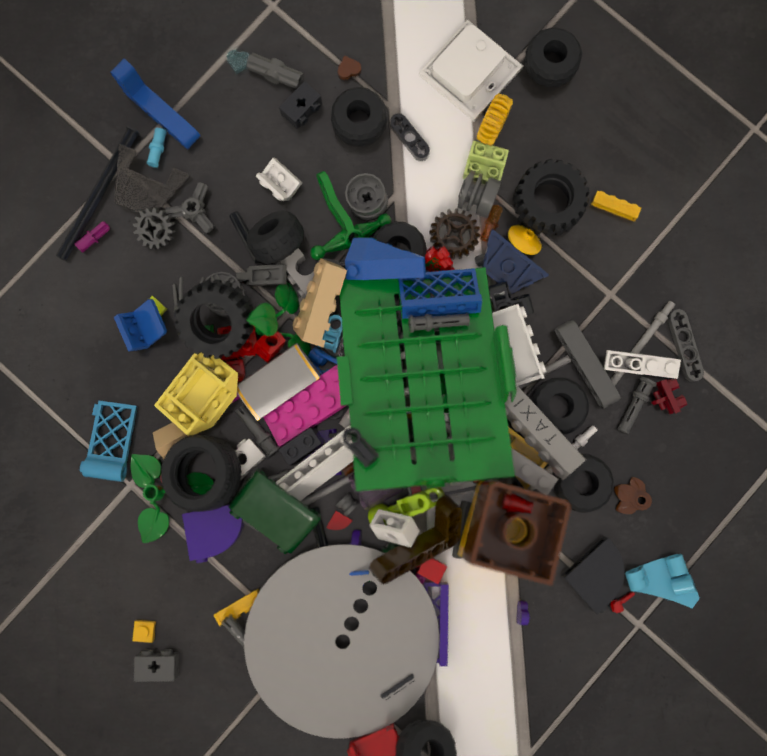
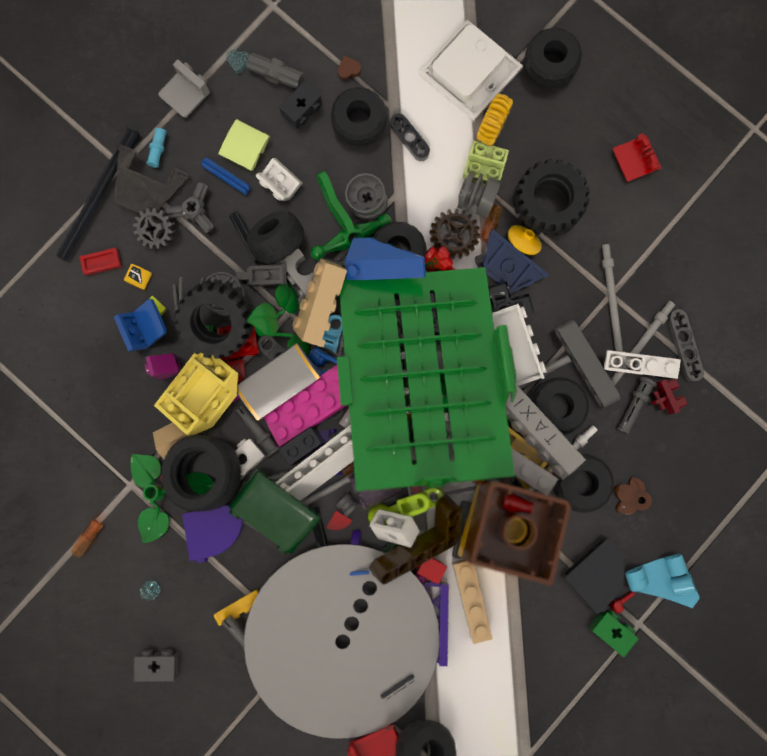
(86, 538): none -> clear orange axle
(92, 236): magenta axle -> none
(100, 261): none -> red tile
(109, 466): dark azure piece -> none
(137, 276): none -> slope
(144, 631): yellow plate -> none
(149, 590): none -> clear light blue plate
(153, 105): blue beam -> none
(163, 366): none -> magenta slope
(184, 90): none -> light grey bracket
(225, 175): none -> blue axle
(244, 145): none -> yellowish green slope
(266, 351): red brick -> none
(360, 448): black piece -> none
(428, 322): dark grey pin -> none
(441, 304): blue fence -> none
(472, 601): none -> tan brick
(522, 613): dark purple tile -> none
(607, 264): none -> light grey bar
(616, 206): yellow piece -> none
(624, 638): none -> green brick
(636, 158): none -> red hinge

